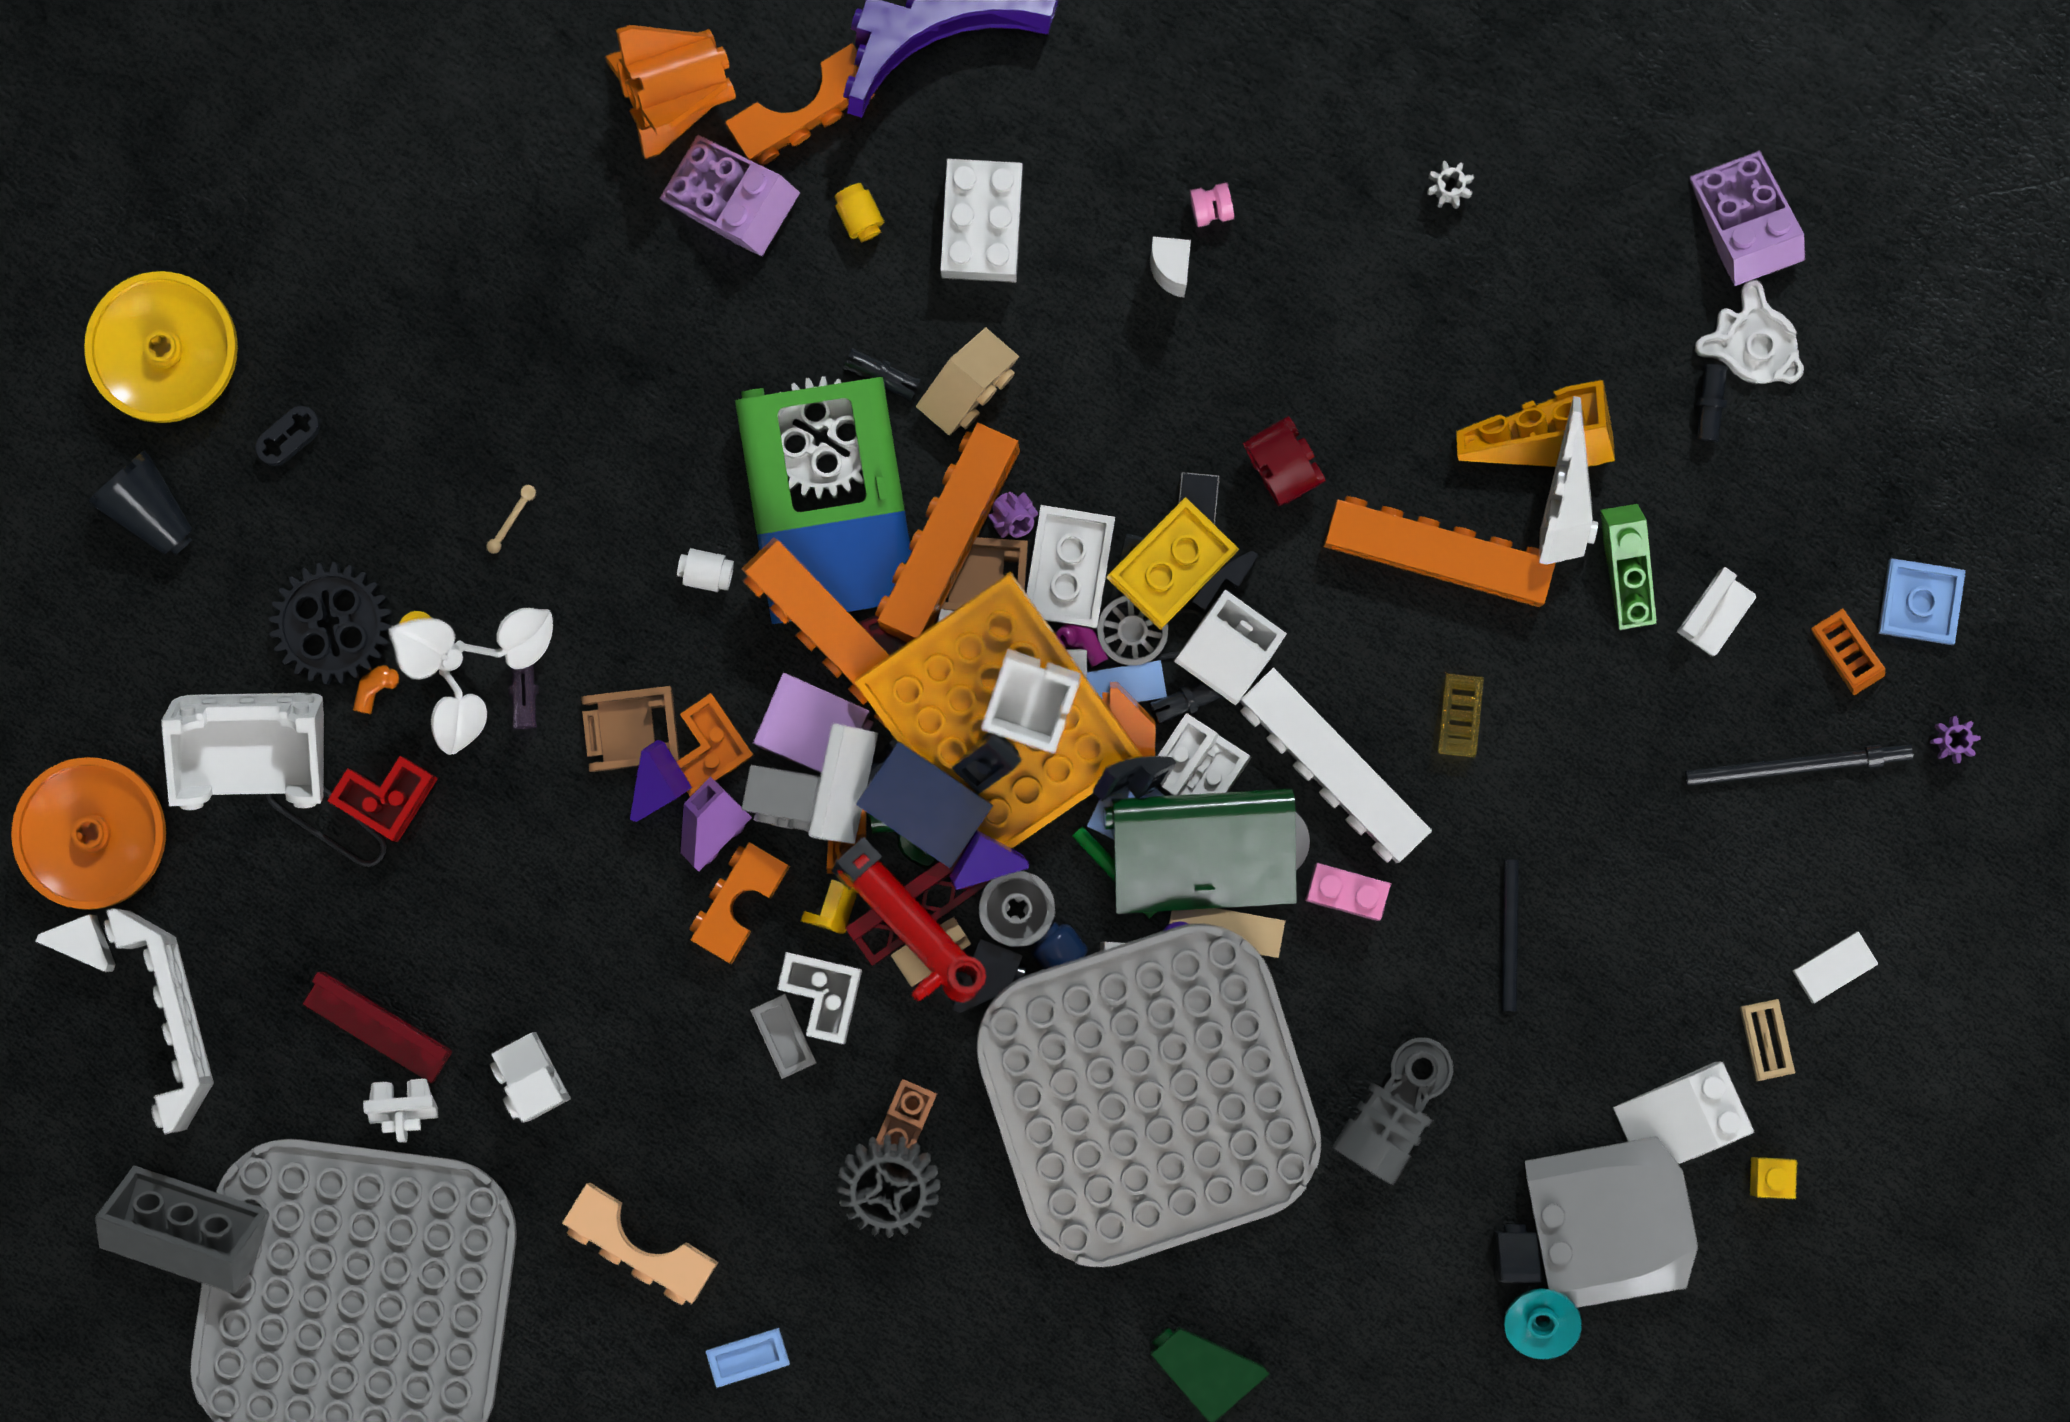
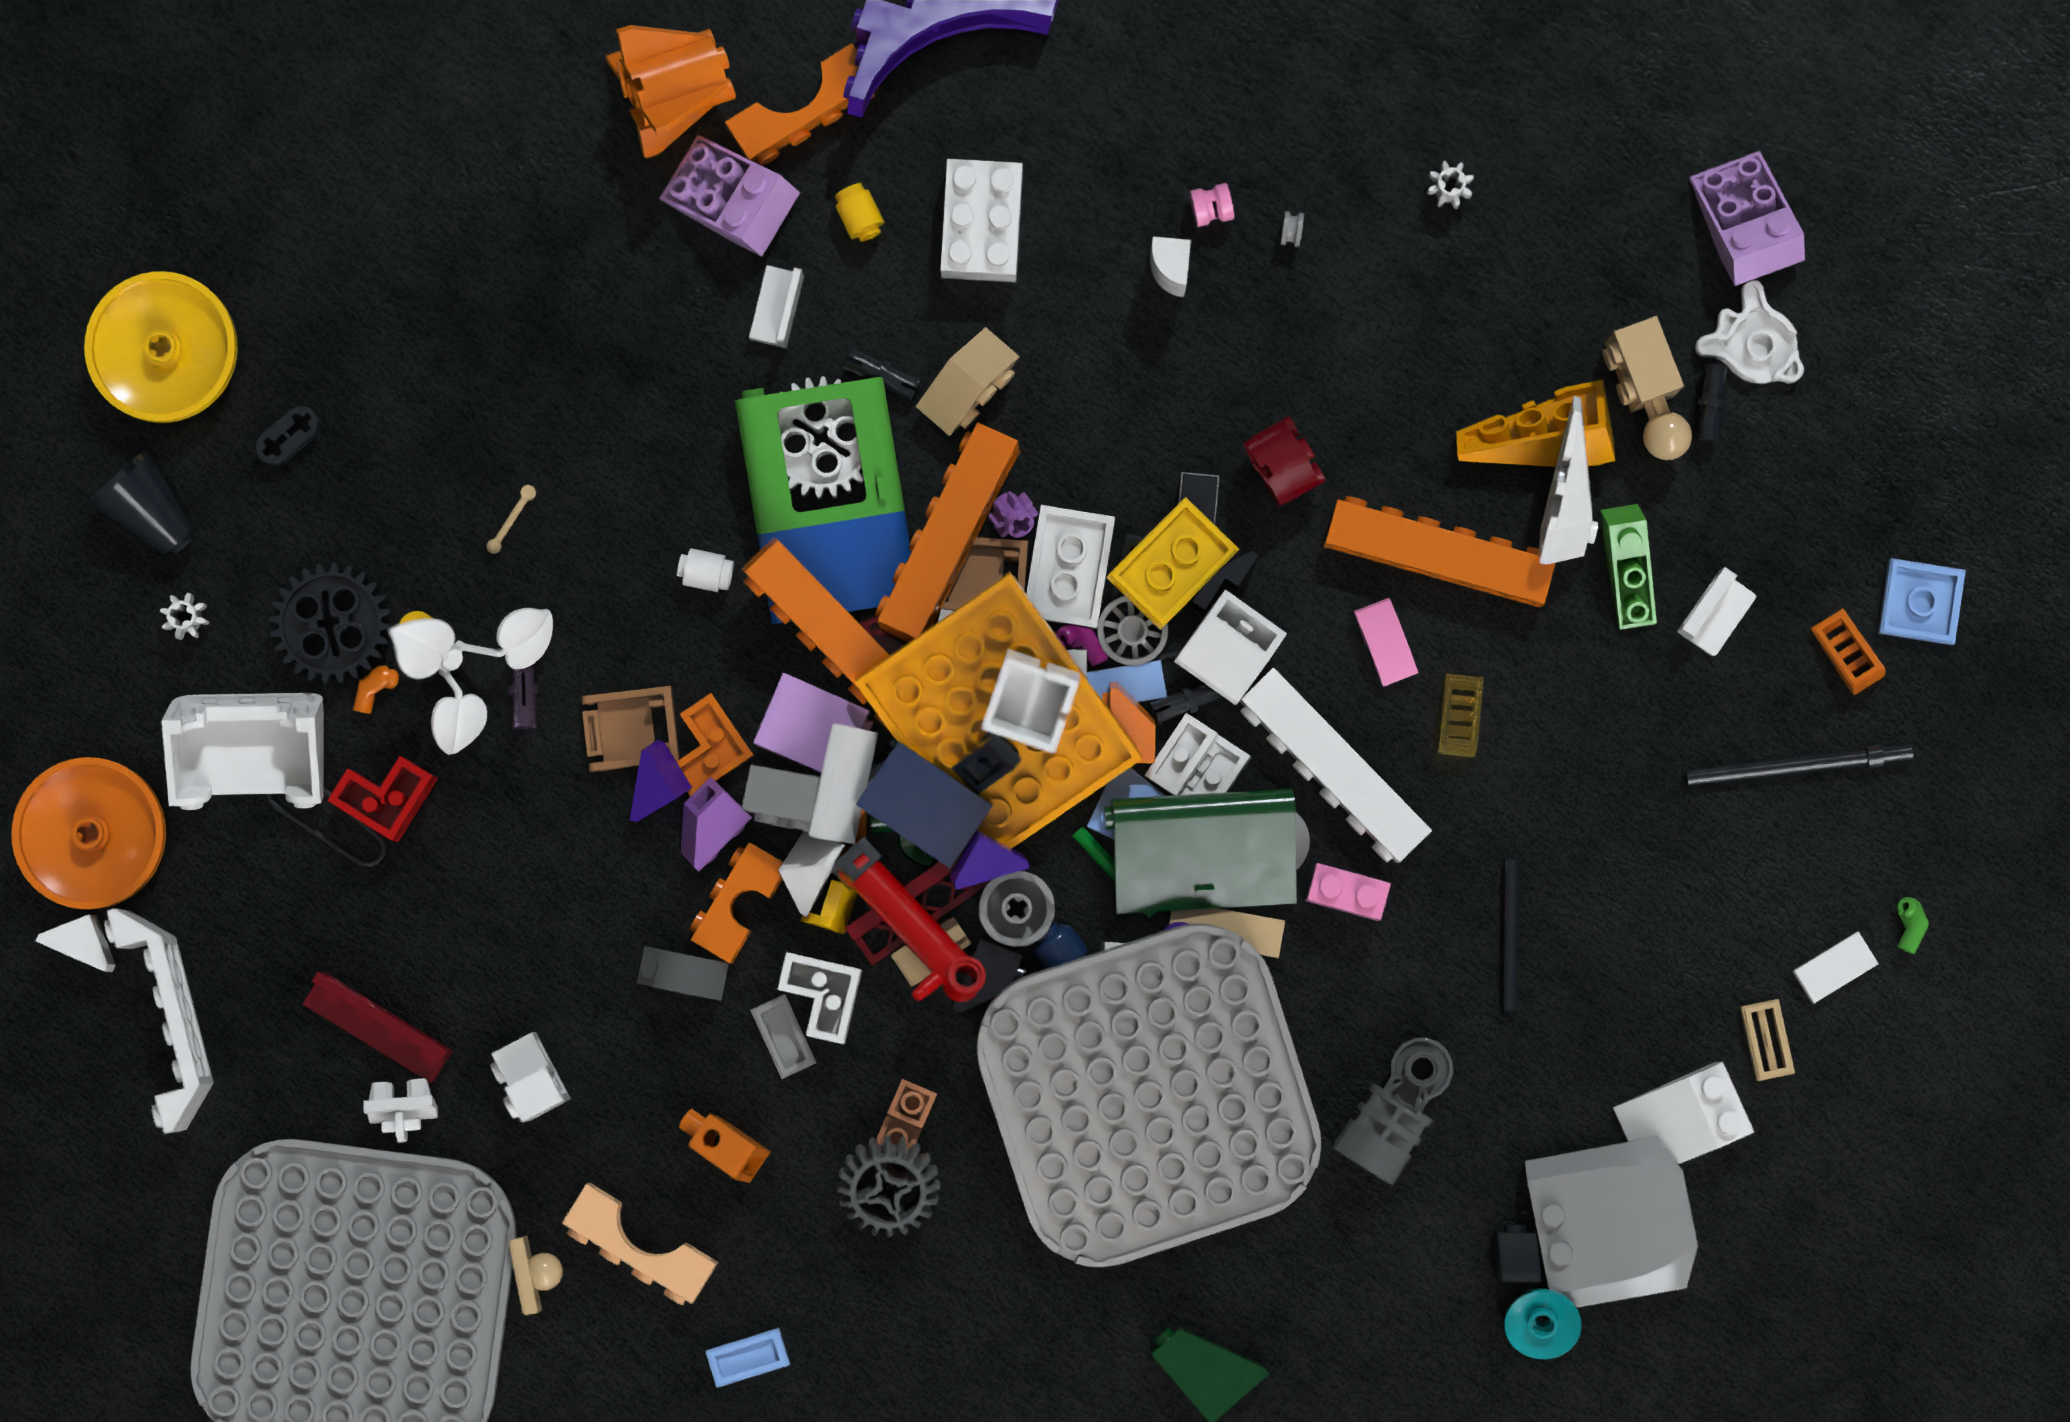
(182, 1229): dark grey slope -> none
(187, 626): none -> white gear
(533, 1273): none -> tan tile
(682, 973): none -> dark grey brick
(736, 1151): none -> orange torso
(776, 306): none -> white panel
(809, 868): none -> white slope
(1137, 774): black slope -> none
(1292, 229): none -> light grey bush
(1386, 642): none -> bright pink slope
(1646, 381): none -> tan brick
(1773, 1178): yellow brick -> none
(1914, 922): none -> bright green arm
(1944, 740): medium lavender gear -> none

